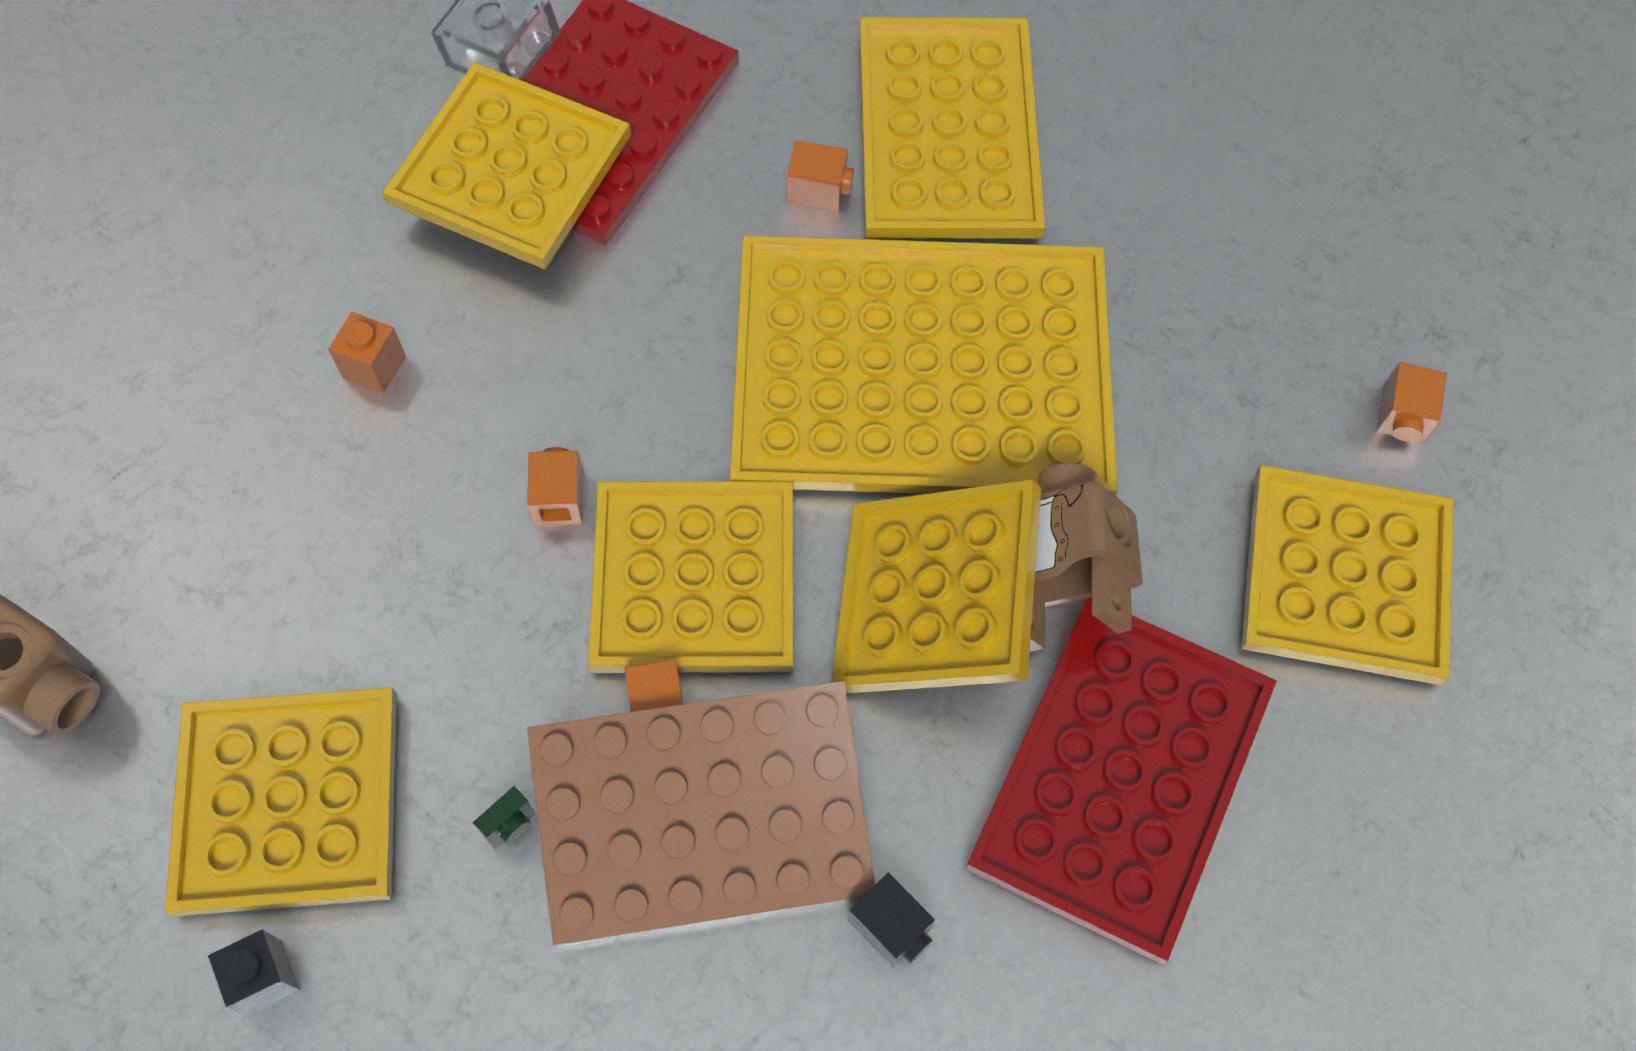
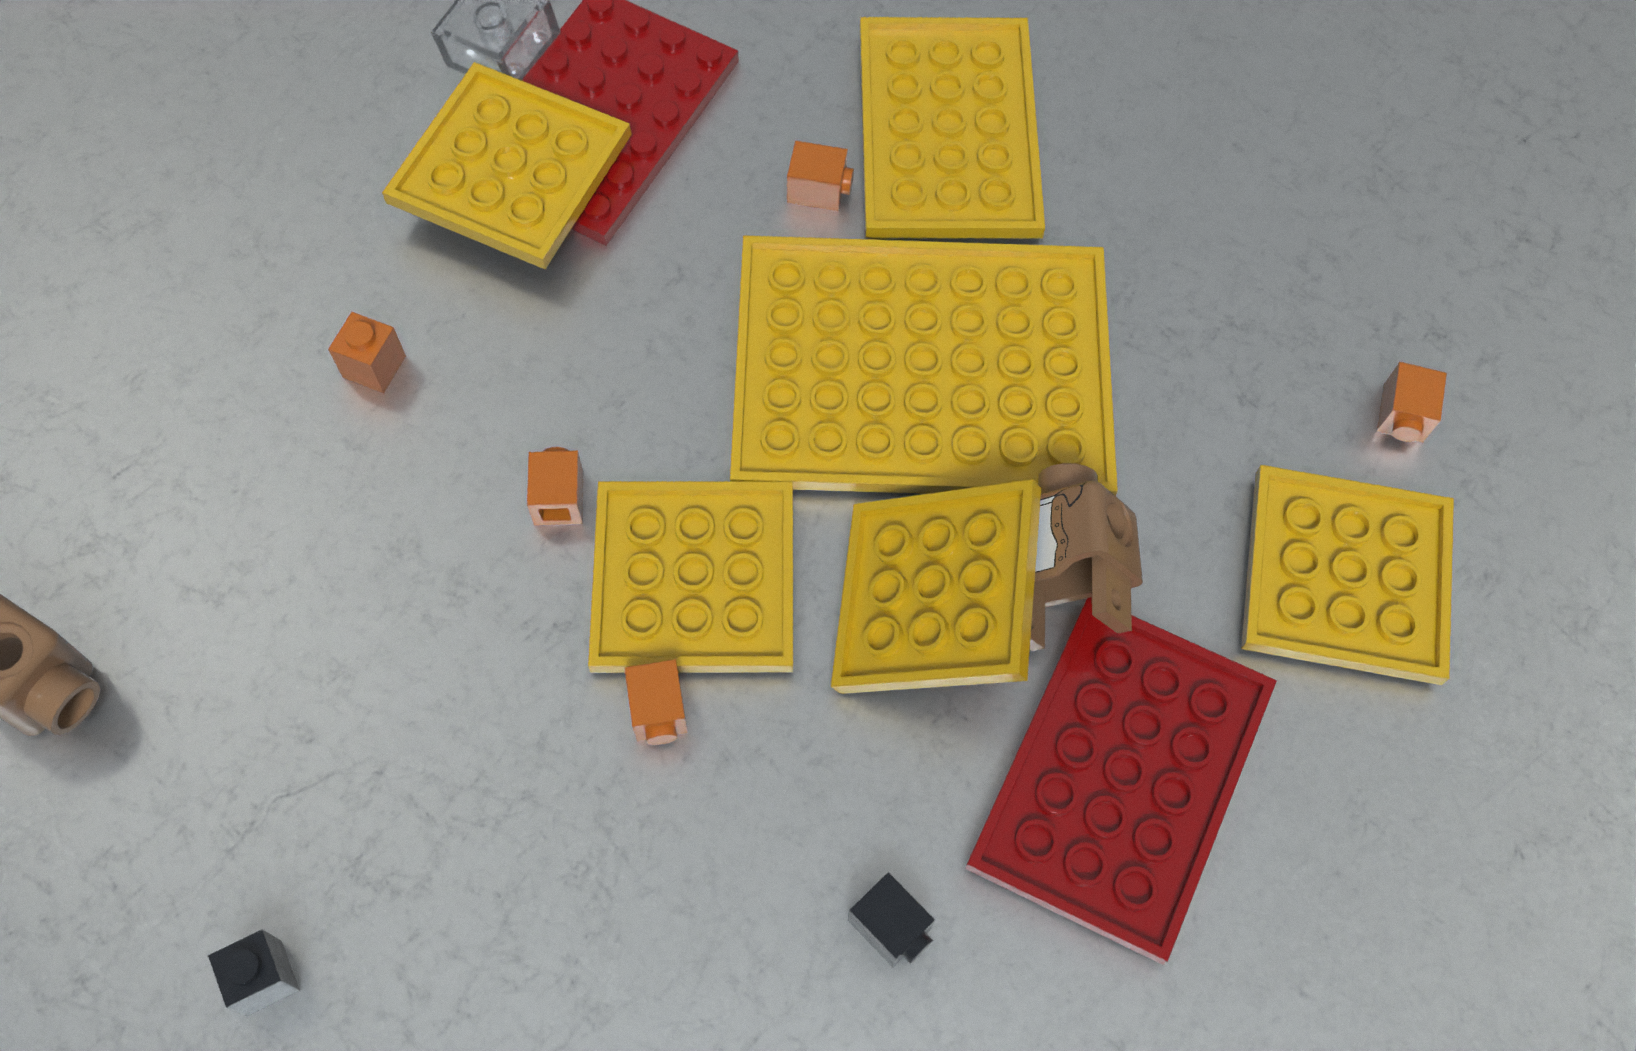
(283, 802): yellow plate -> none
(505, 819): dark green plate -> none
(699, 812): nougat plate -> none

